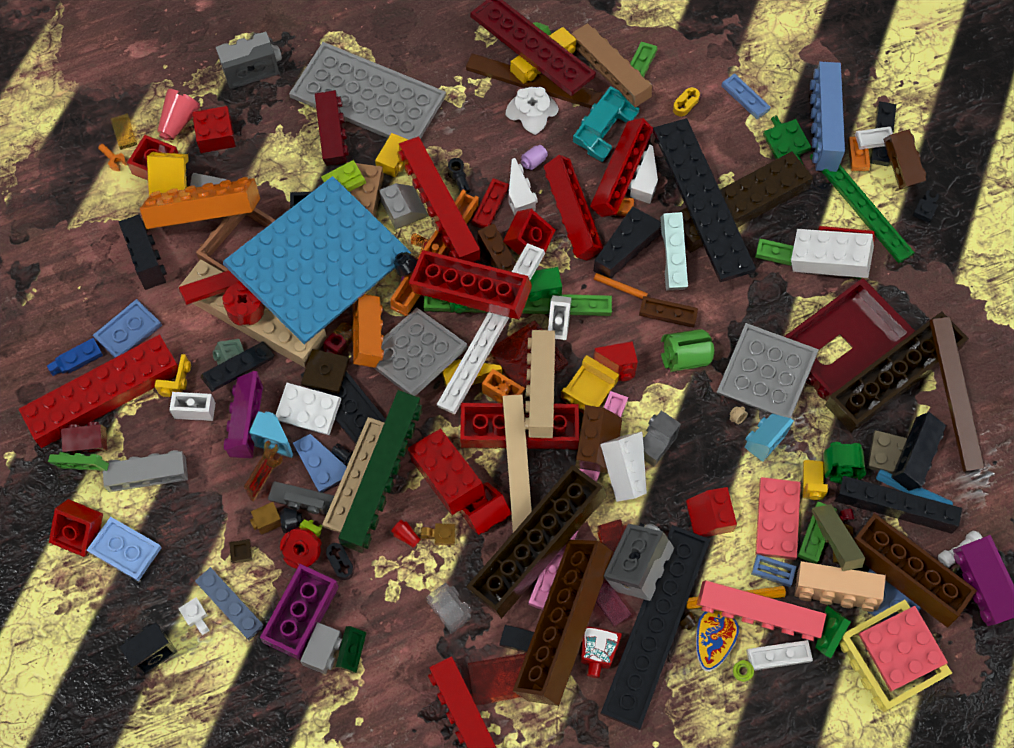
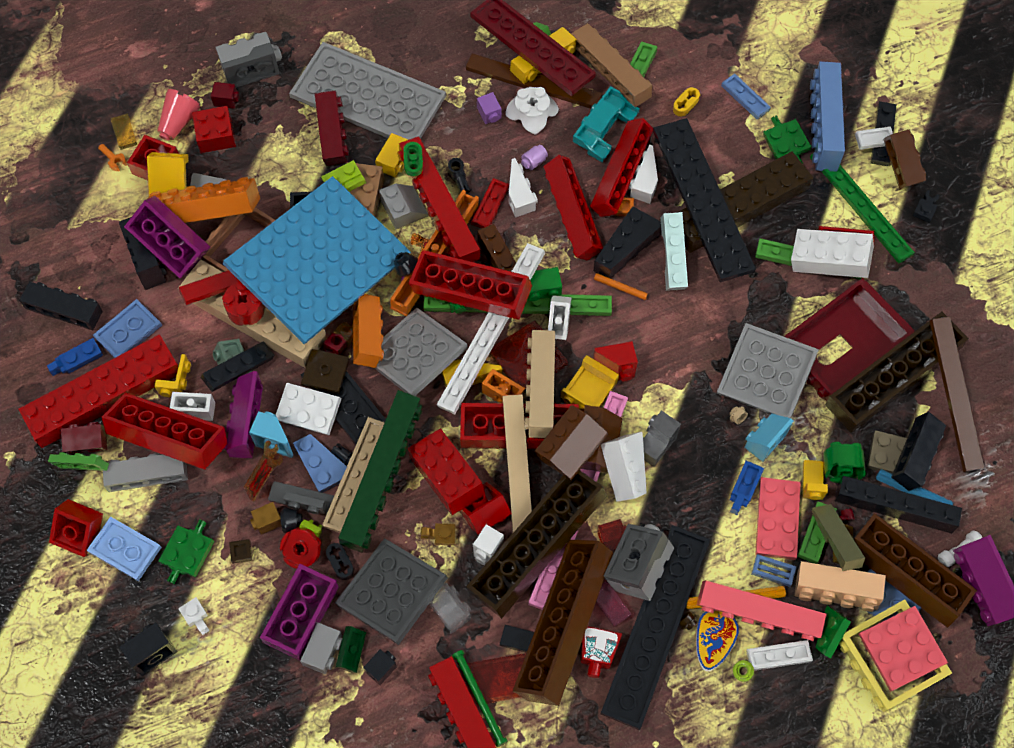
(61, 305): none -> black brick
(165, 430): none -> red brick
(167, 236): none -> magenta brick
(186, 551): none -> green plate
(224, 95): none -> dark red brick
(229, 603): sand blue plate -> none
(380, 666): none -> black brick
(391, 591): none -> dark grey plate
(405, 533): red cone -> none
(413, 160): none -> green plate
(459, 657): none -> green bar
(487, 544): none -> white brick
(489, 108): none -> medium lavender brick
(530, 229): red brick -> none
(571, 442): none -> slope
(668, 311): reddish brown plate -> none
(687, 350): bright green cylinder -> none
(711, 513): red slope -> none
(745, 486): none -> blue hinge
(858, 158): orange plate -> none

